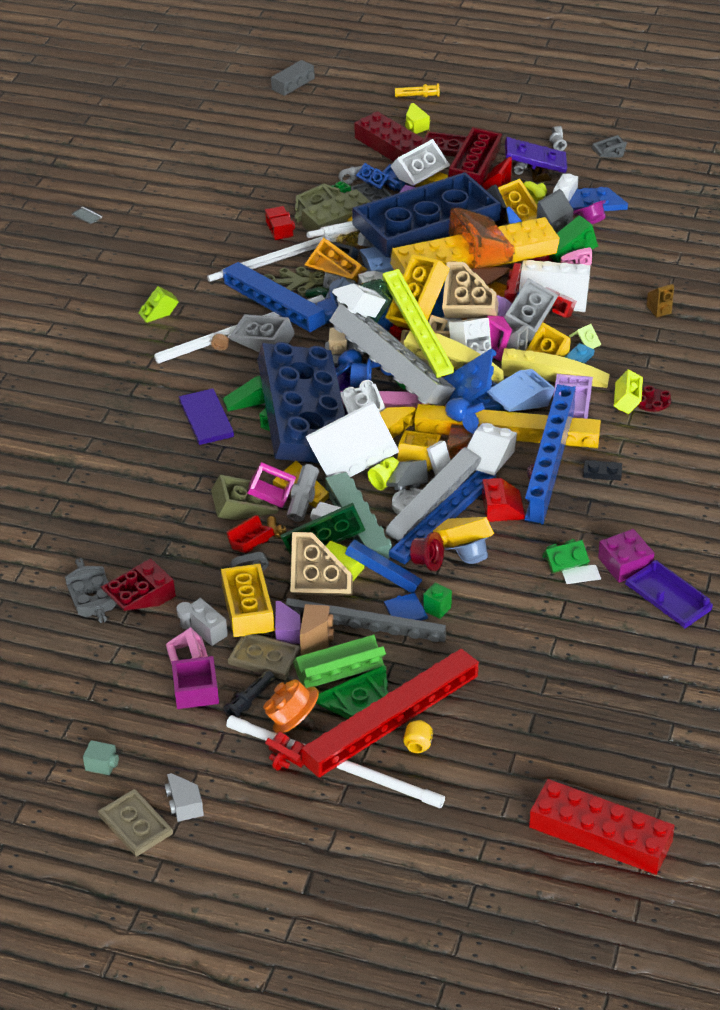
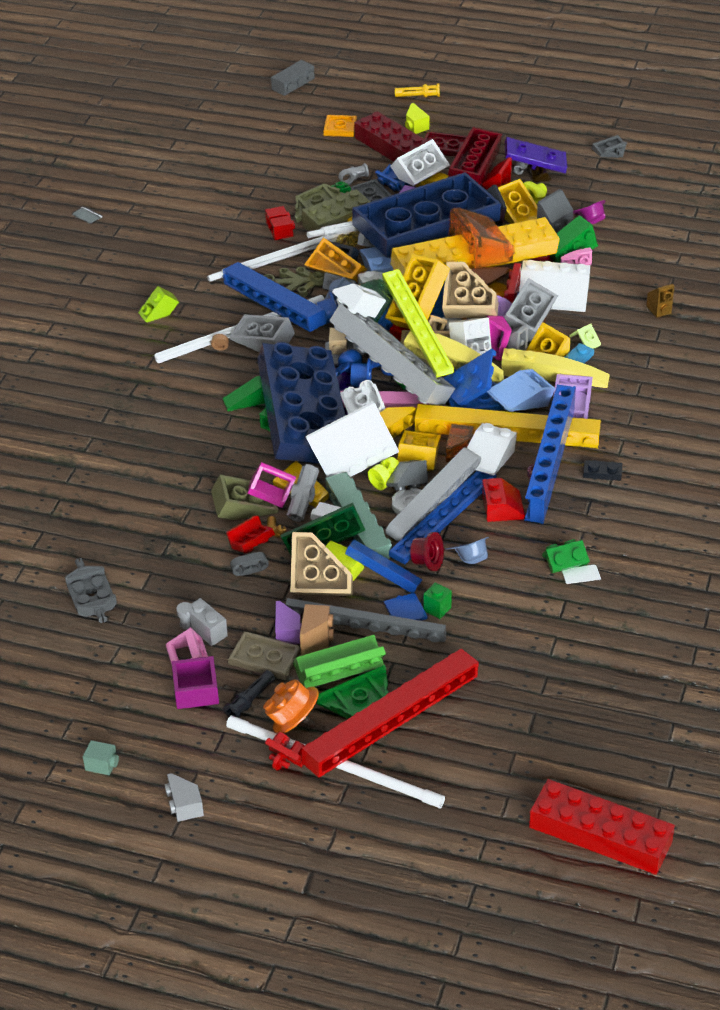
(135, 822): dark tan tile -> none
(141, 587): dark red slope -> none
(206, 416): dark purple tile -> none
(247, 600): yellow brick -> none
(316, 292): dark green arm -> none
(339, 125): none -> light orange tile
(372, 176): blue slope -> none
(418, 736): yellow head -> none
(438, 456): white tile -> none
(460, 410): blue piece -> none
(463, 530): yellow slope -> none
(512, 216): slope -> none
(557, 138): light grey connector -> none
(564, 304): red piece -> none
(568, 184): white brick -> none
(588, 196): blue wing -> none
(625, 554): magenta piece -> none
(628, 391): neon yellow brick -> none
(654, 399): dark red dish -> none
(670, 594): dark purple container -> none

